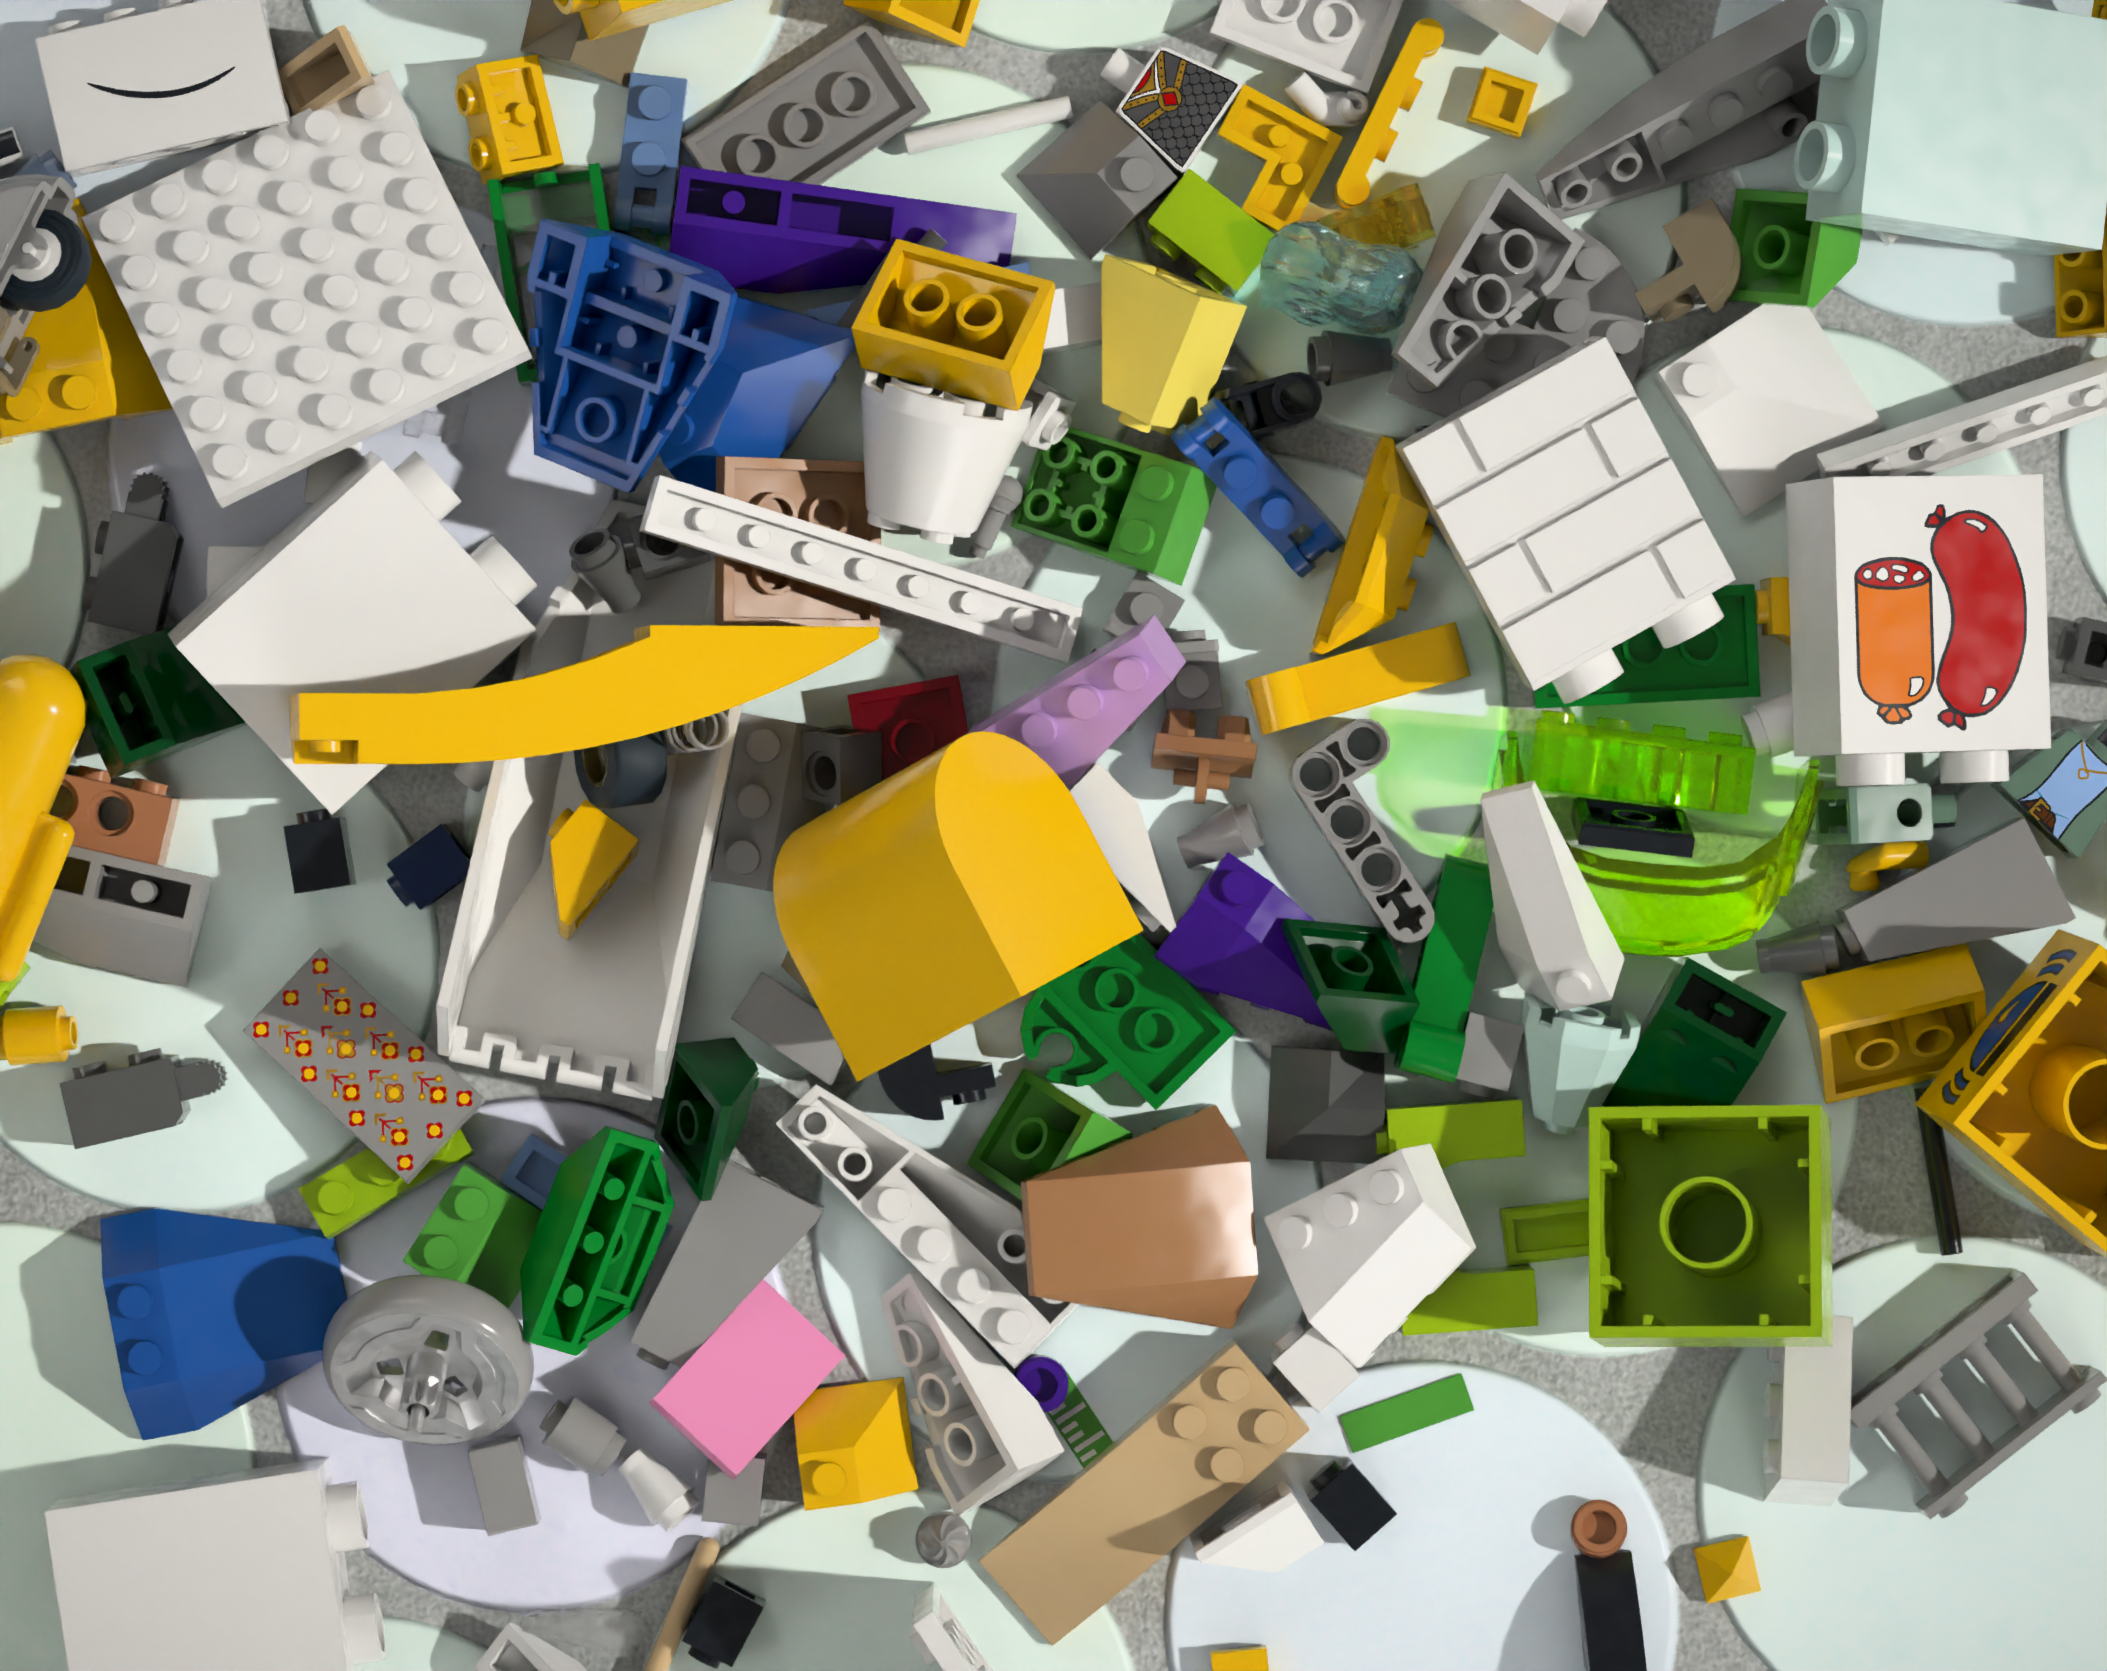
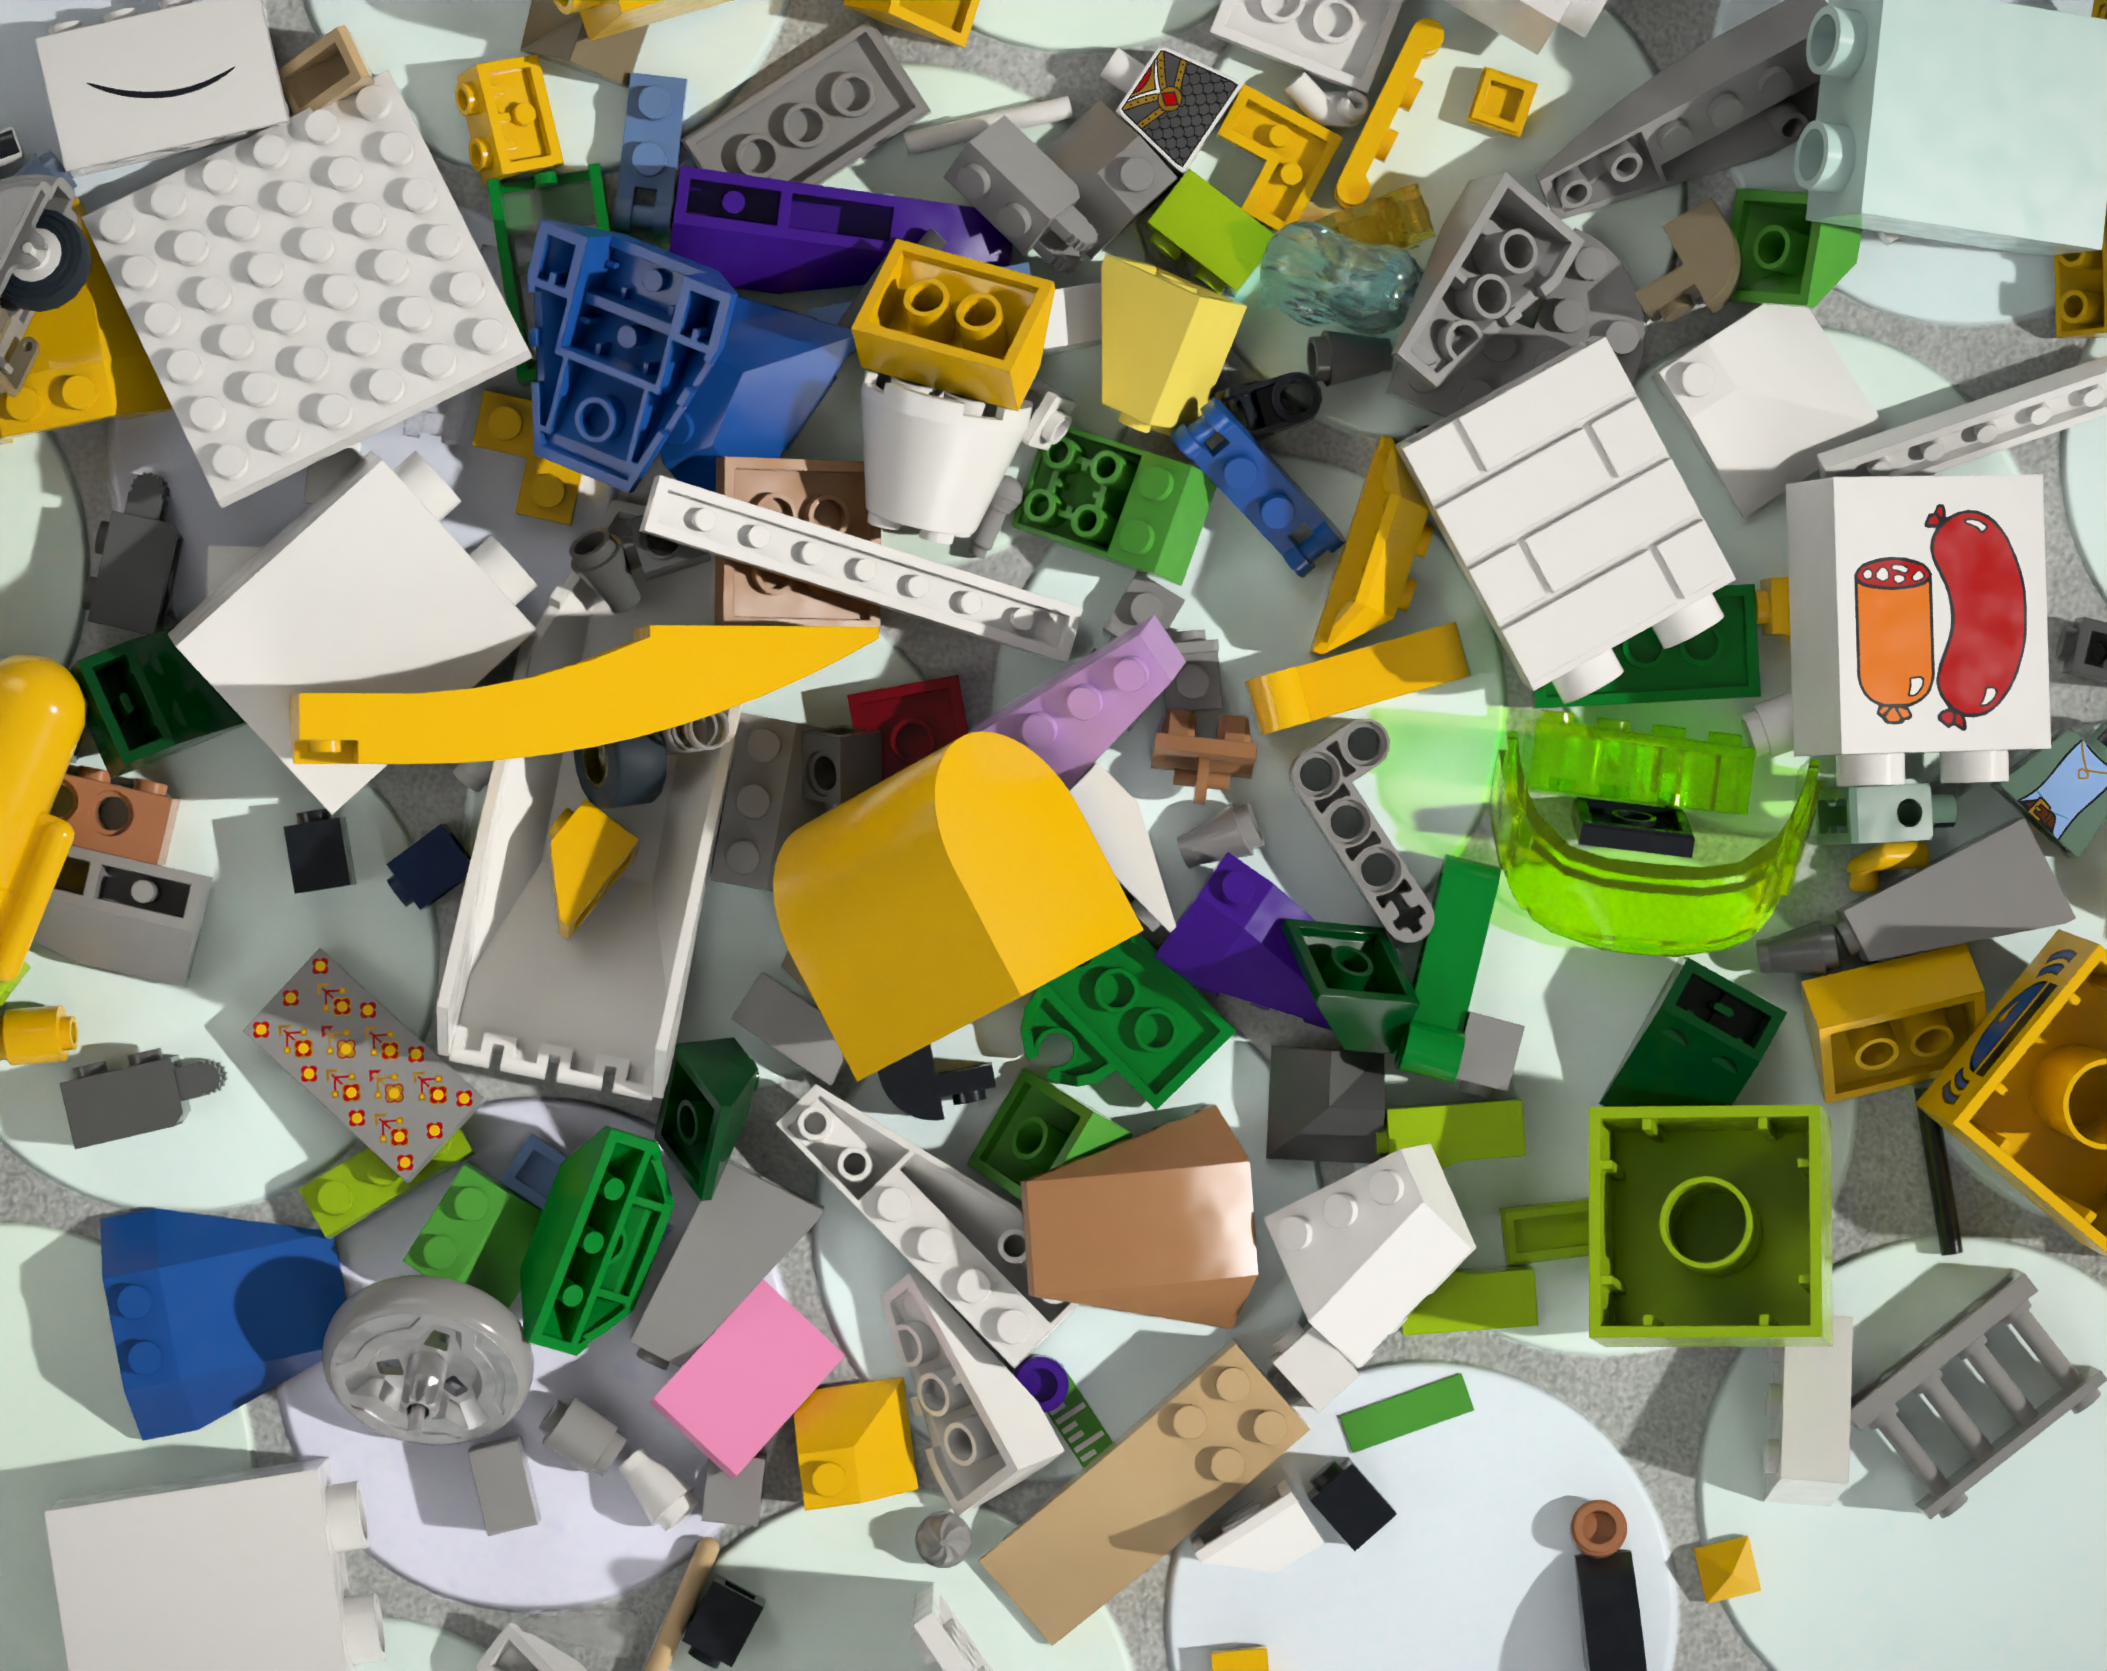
(546, 487): none -> yellow plate
(1023, 195): none -> light grey hinge
(1543, 905): white wedge -> none
(1573, 1059): light aqua cone -> none

